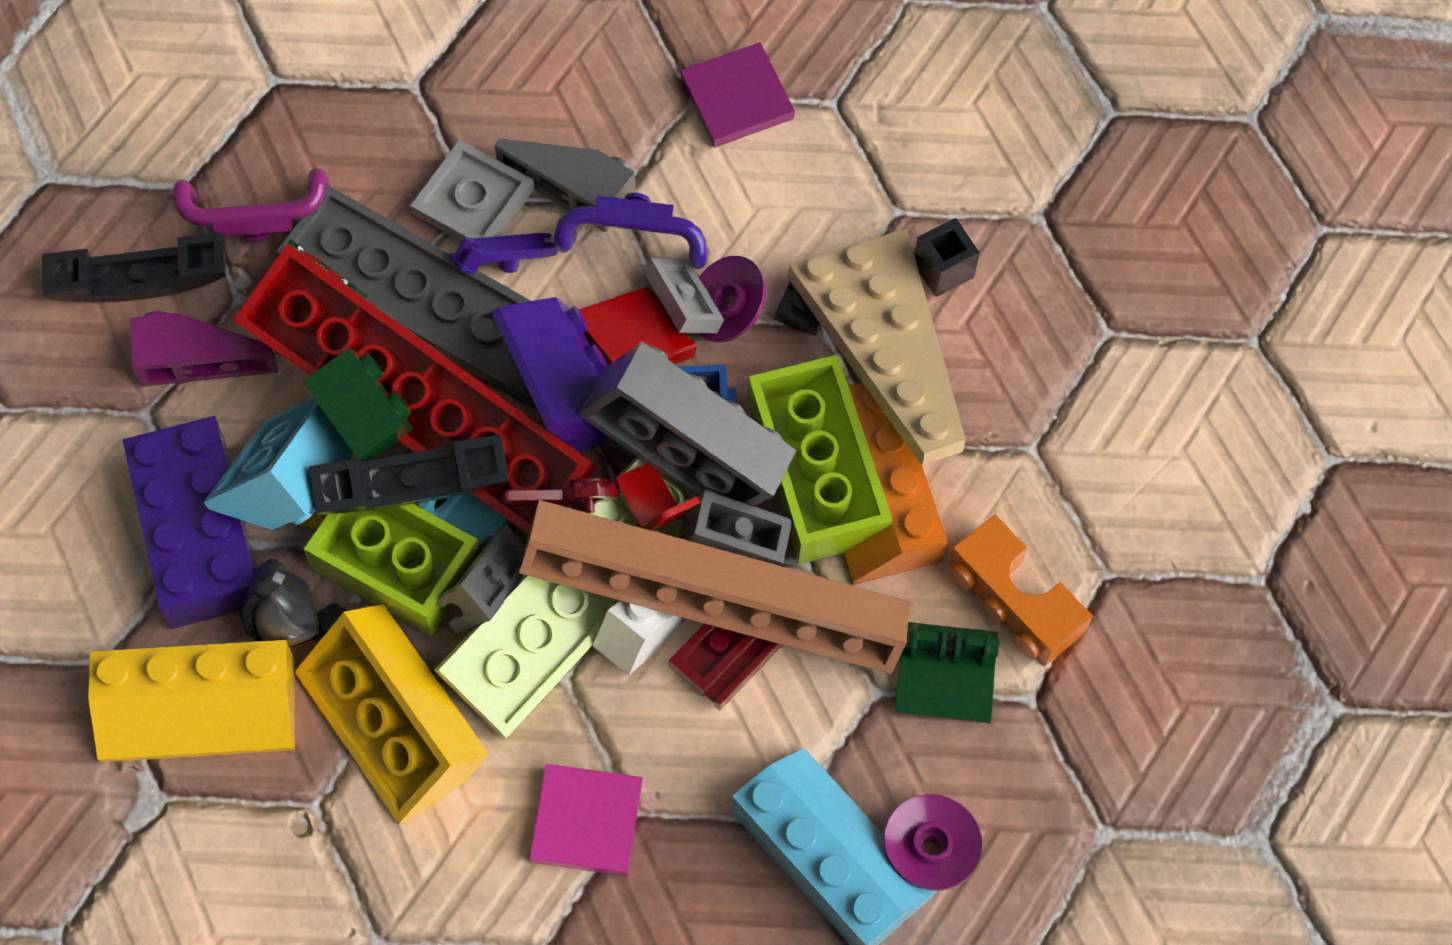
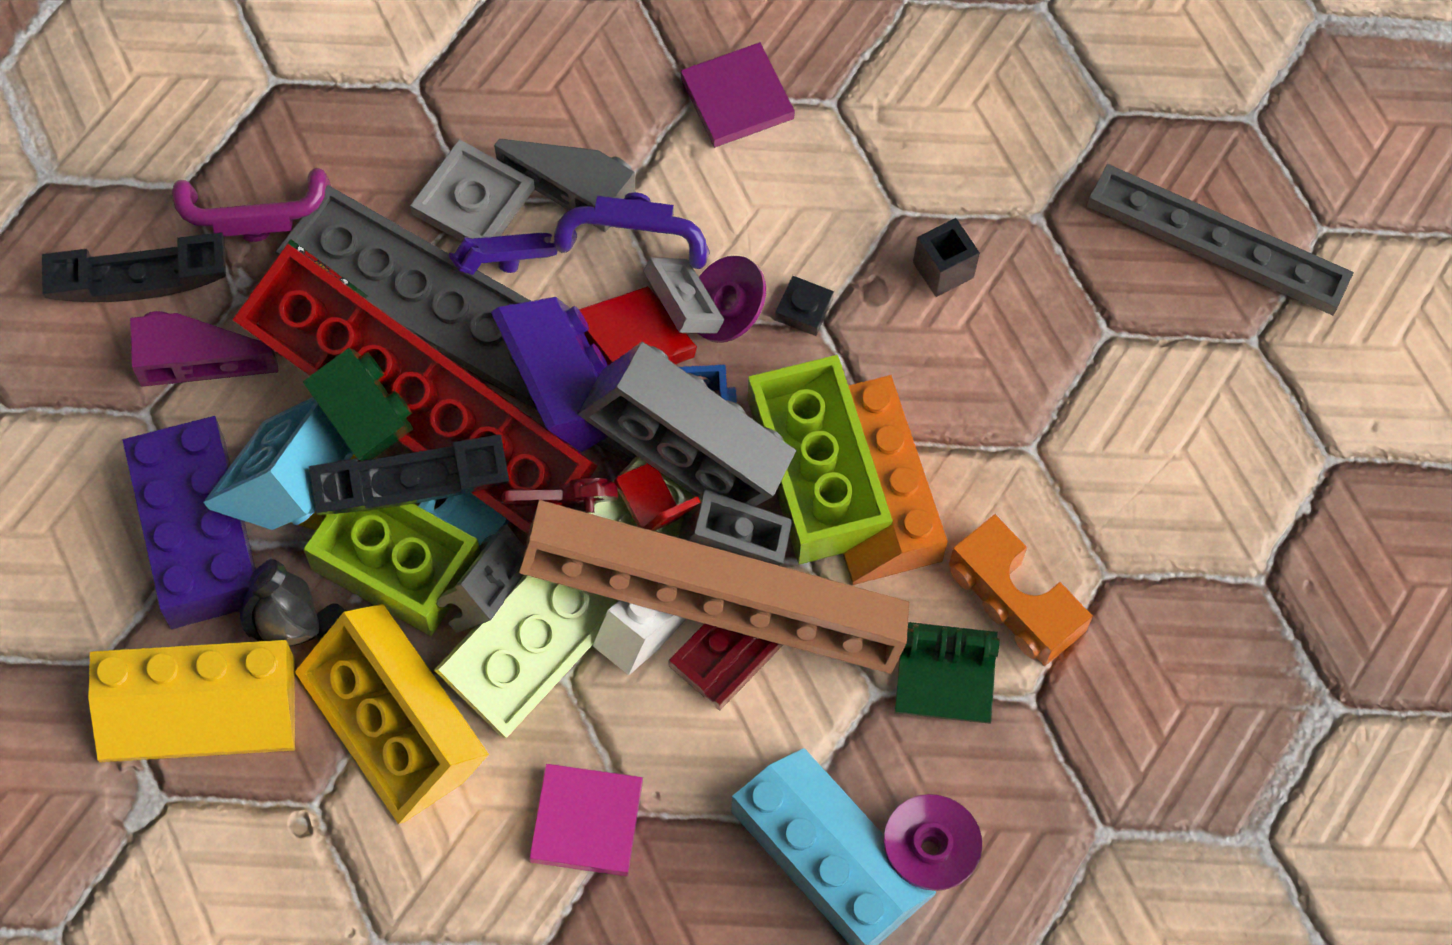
(882, 325): tan wing -> none
(1220, 239): none -> dark grey plate

